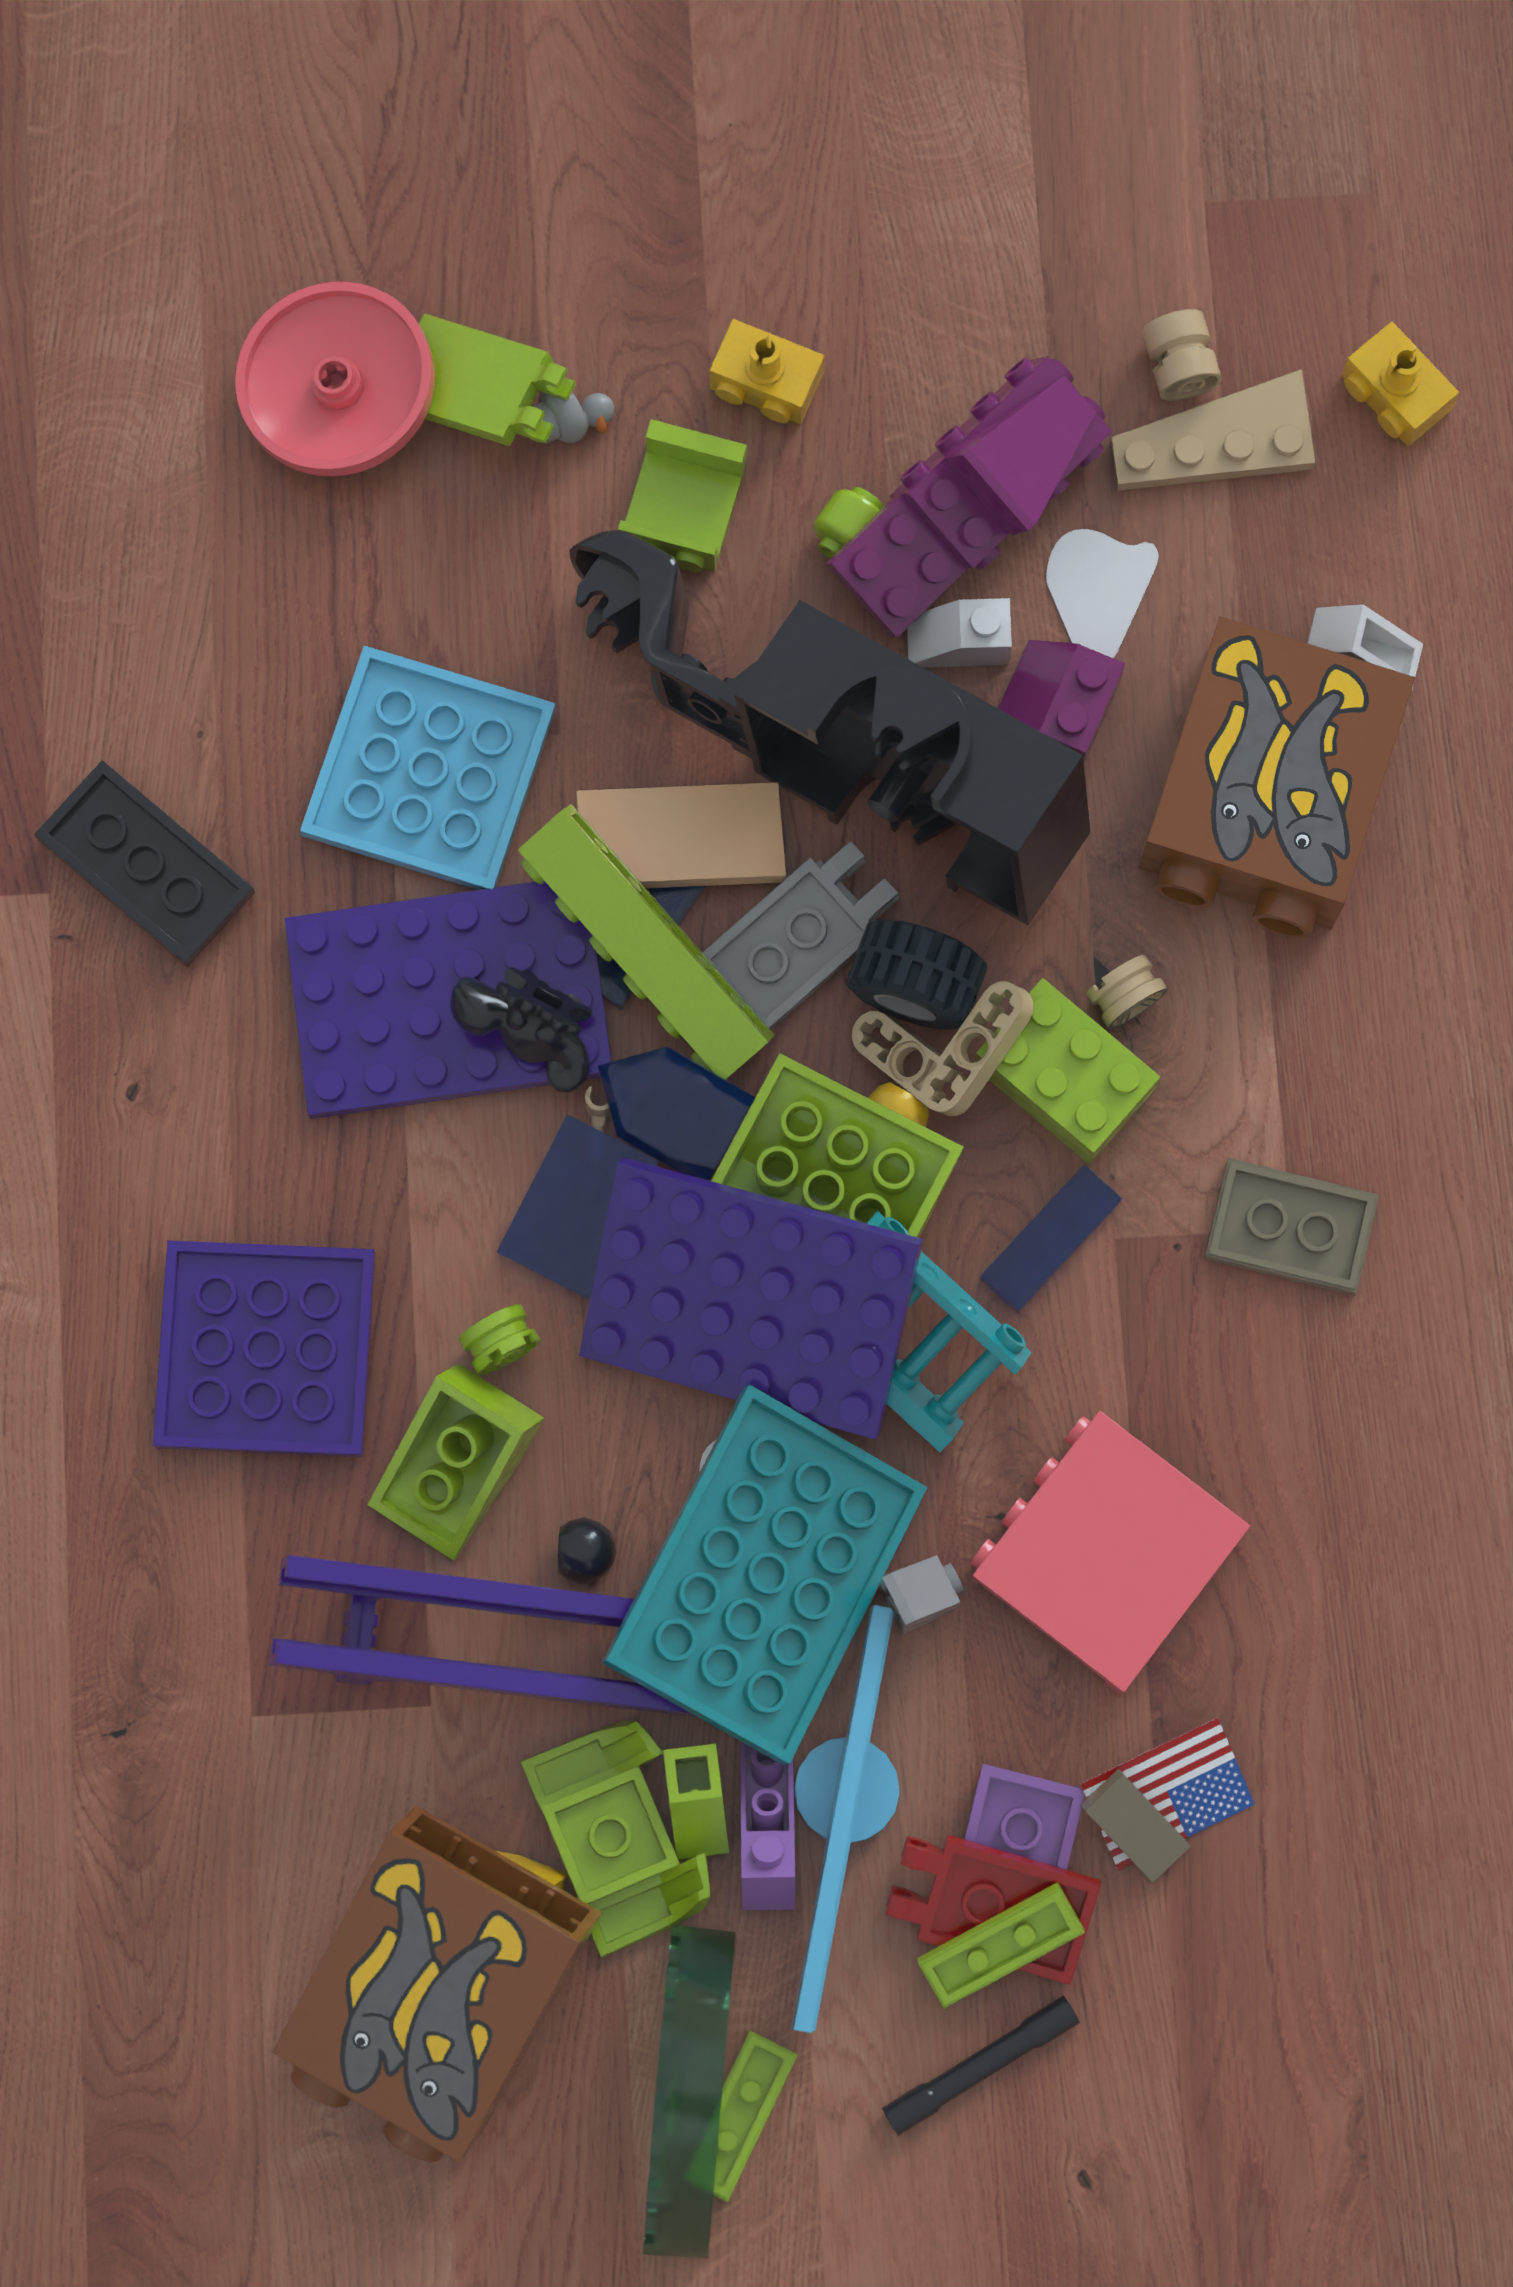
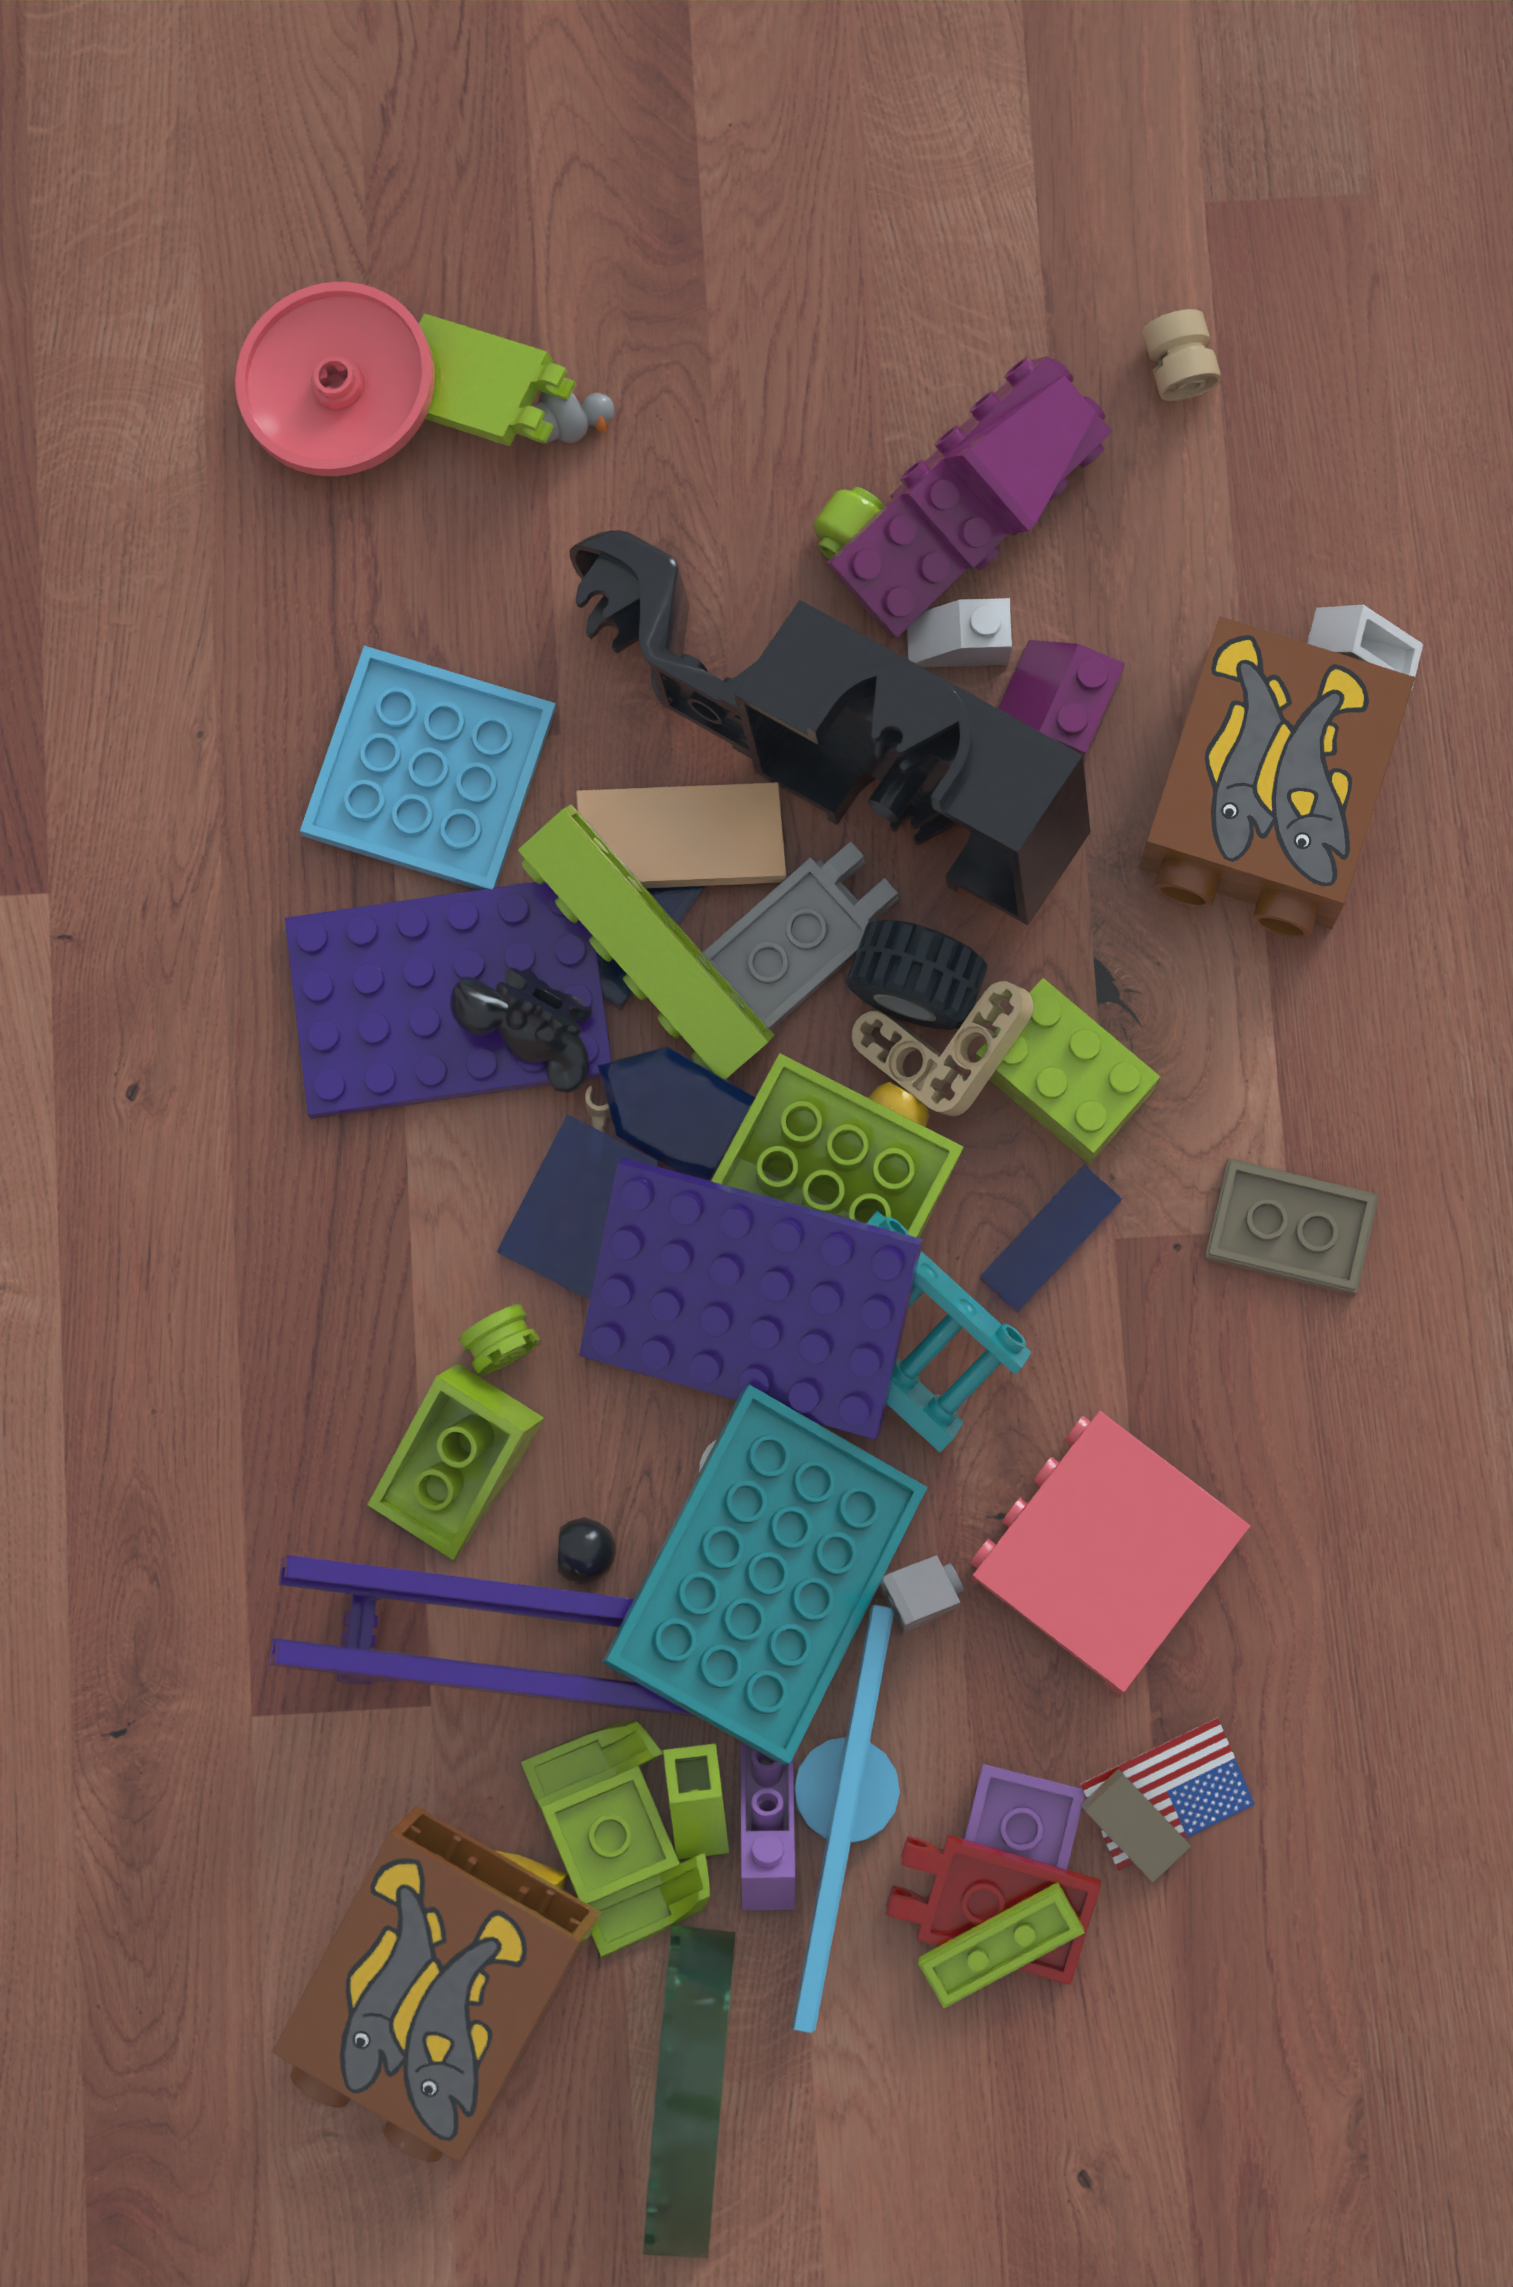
(144, 863): black plate -> none
(264, 1348): dark purple plate -> none
(686, 493): lime panel -> none
(746, 2105): lime tile -> none
(766, 373): yellow brick -> none
(931, 2096): black piece -> none
(1098, 586): white sticker -> none
(1127, 991): tan wheel -> none
(1228, 438): tan wing -> none
(1398, 384): yellow brick -> none

